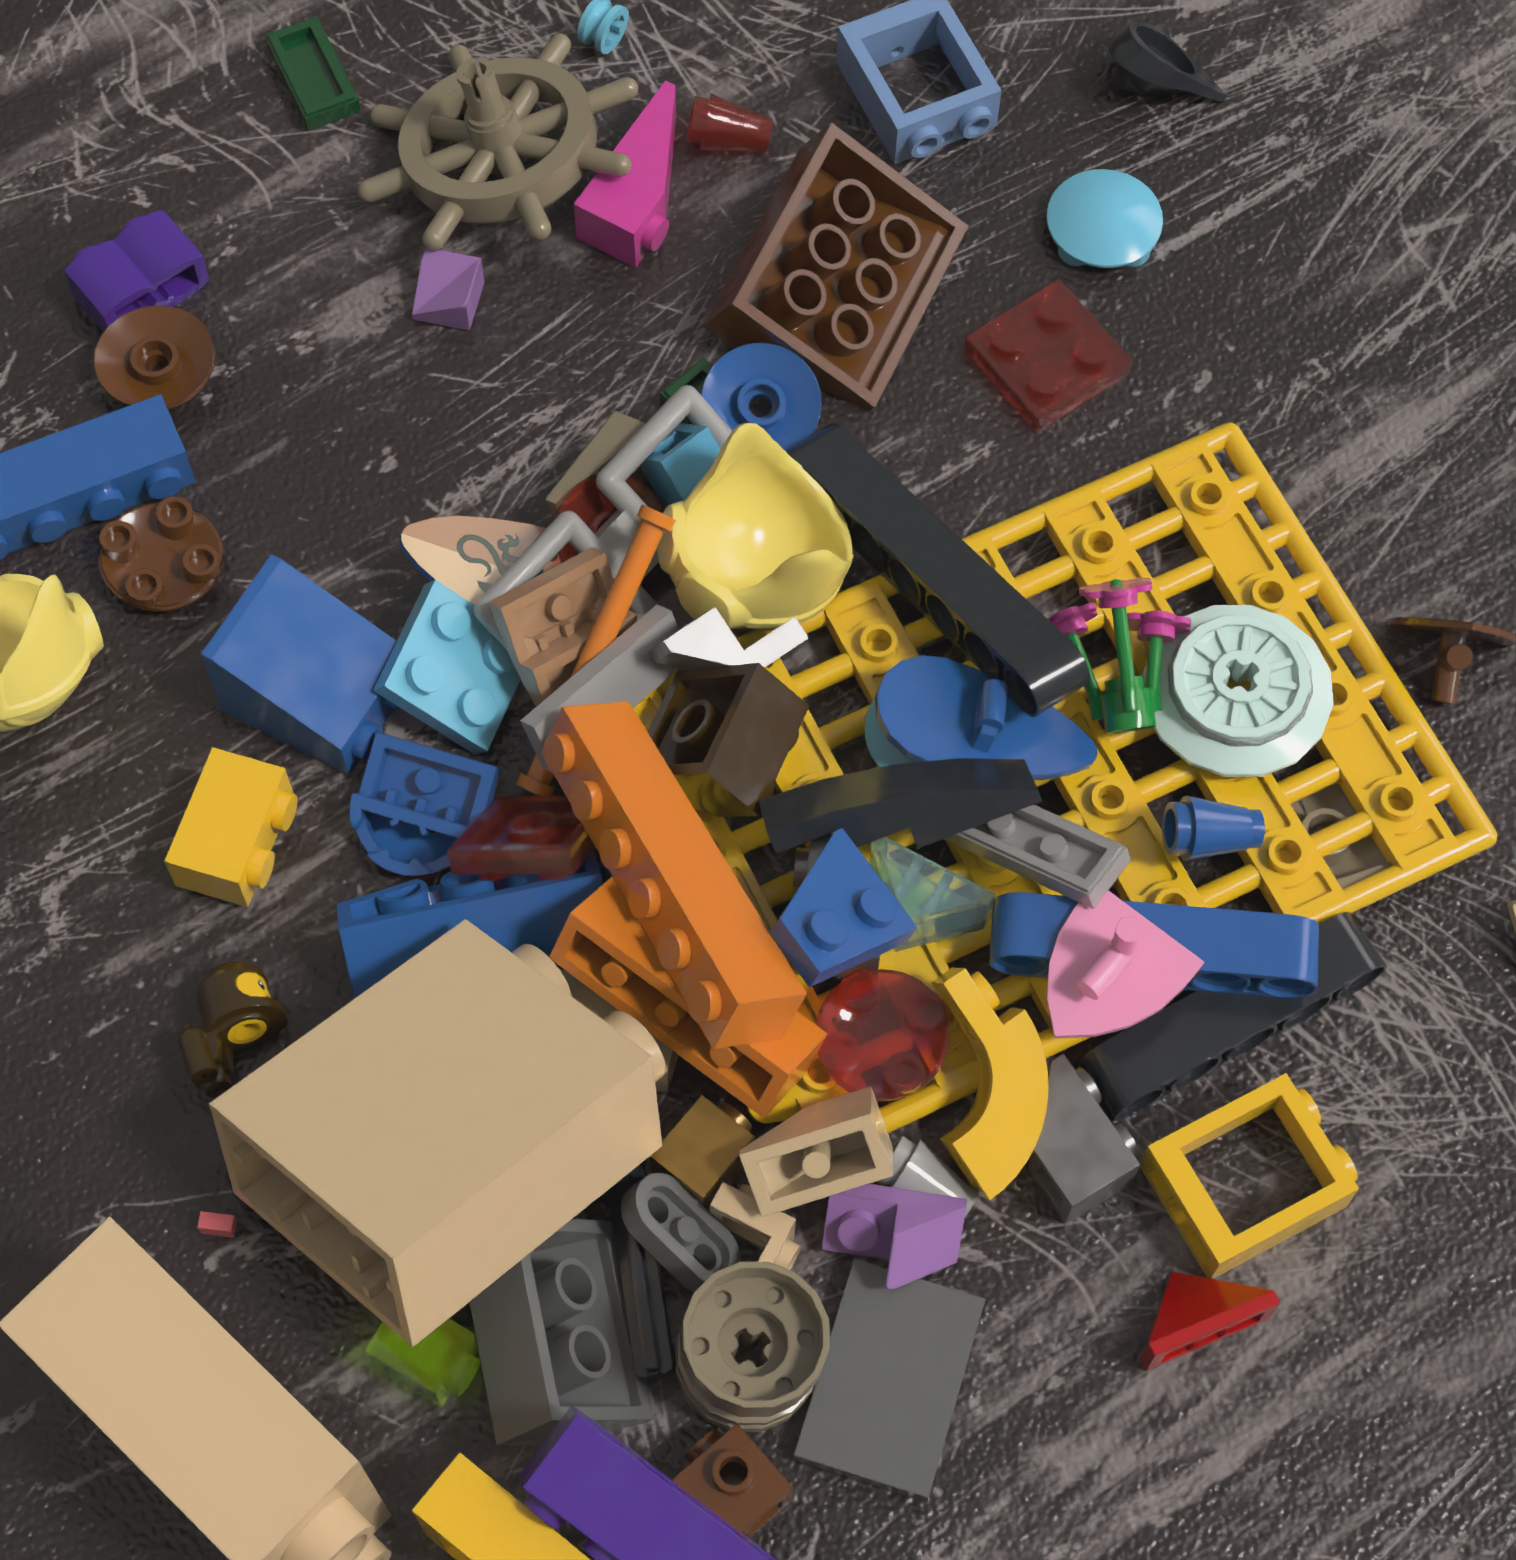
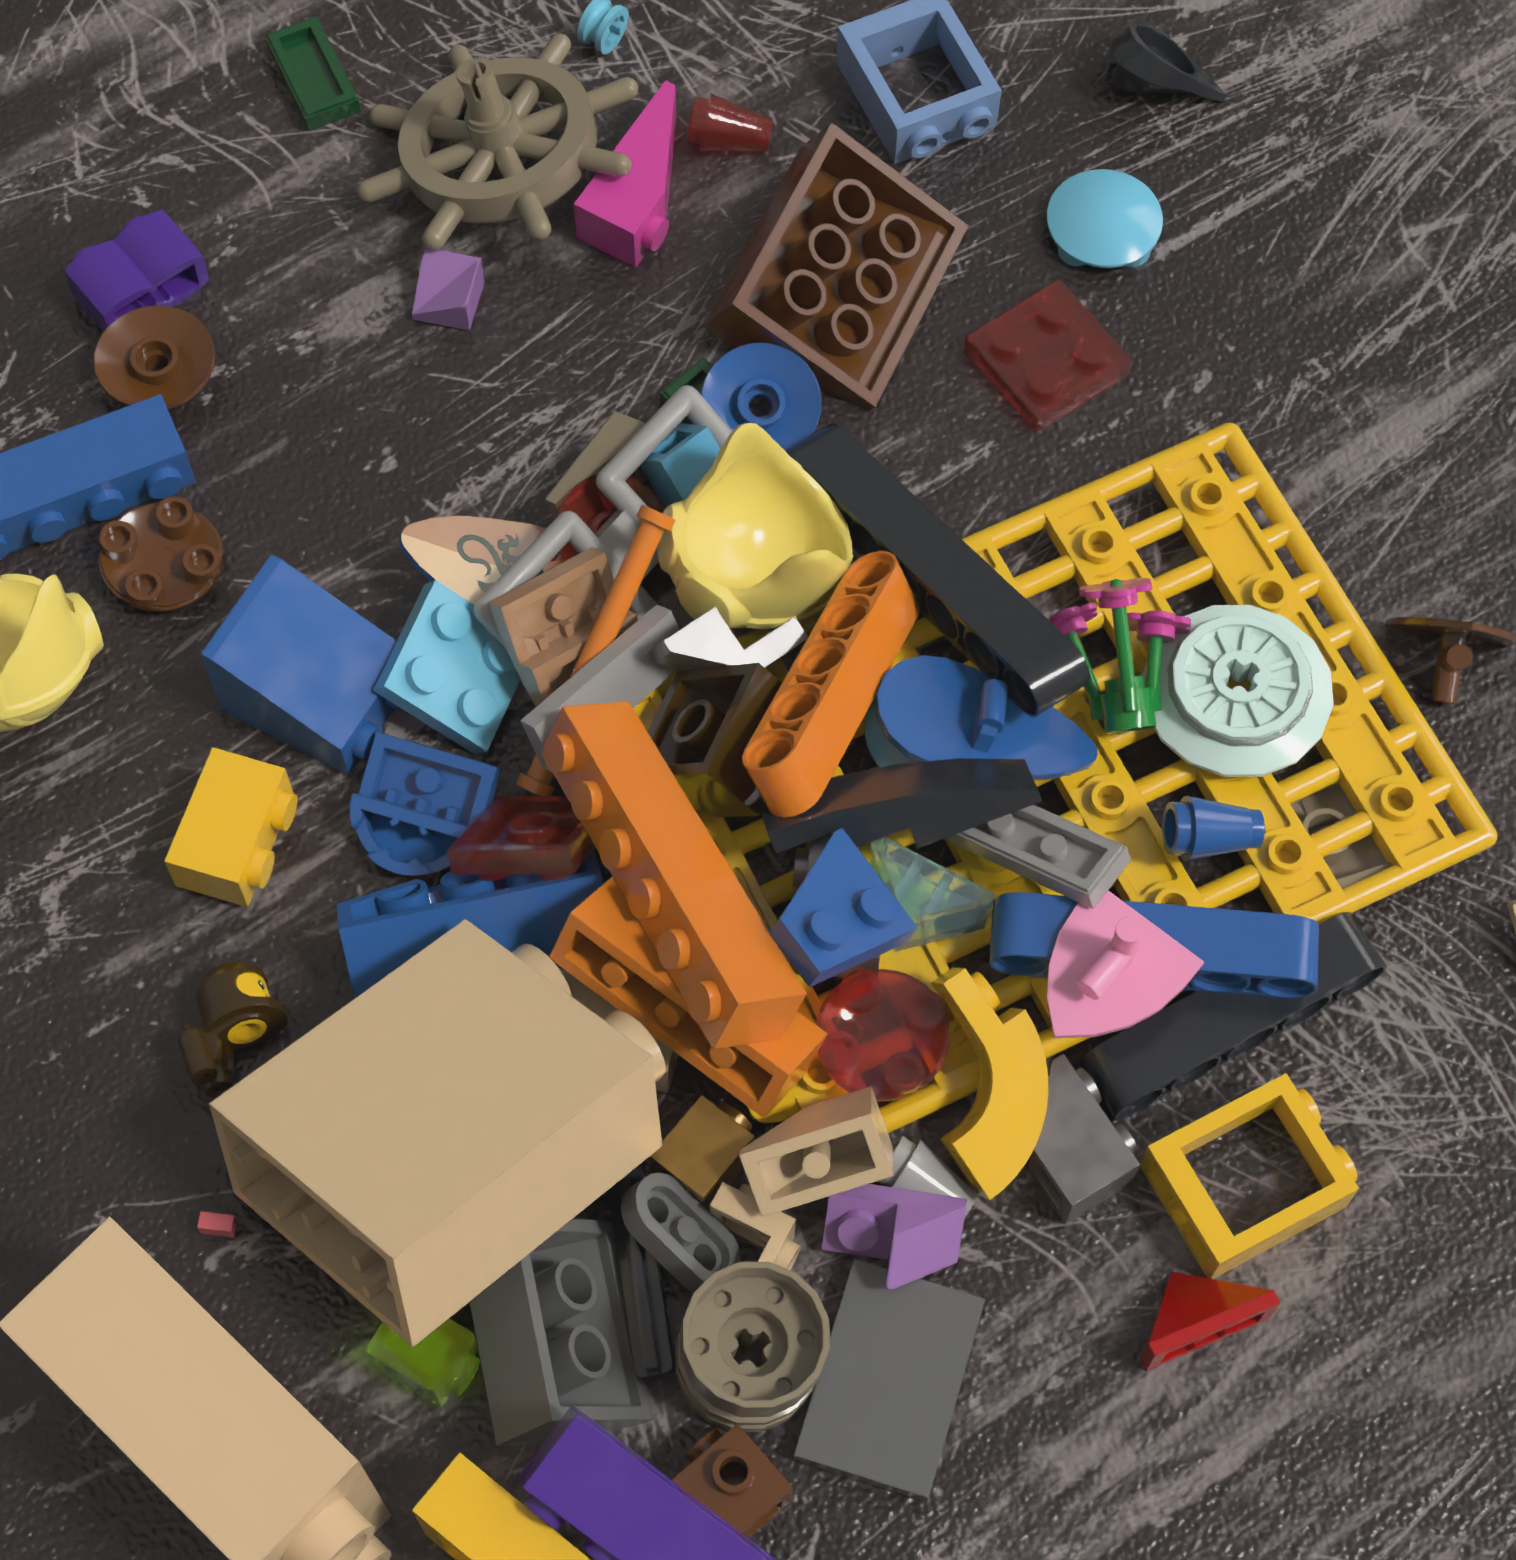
(831, 685): none -> orange beam

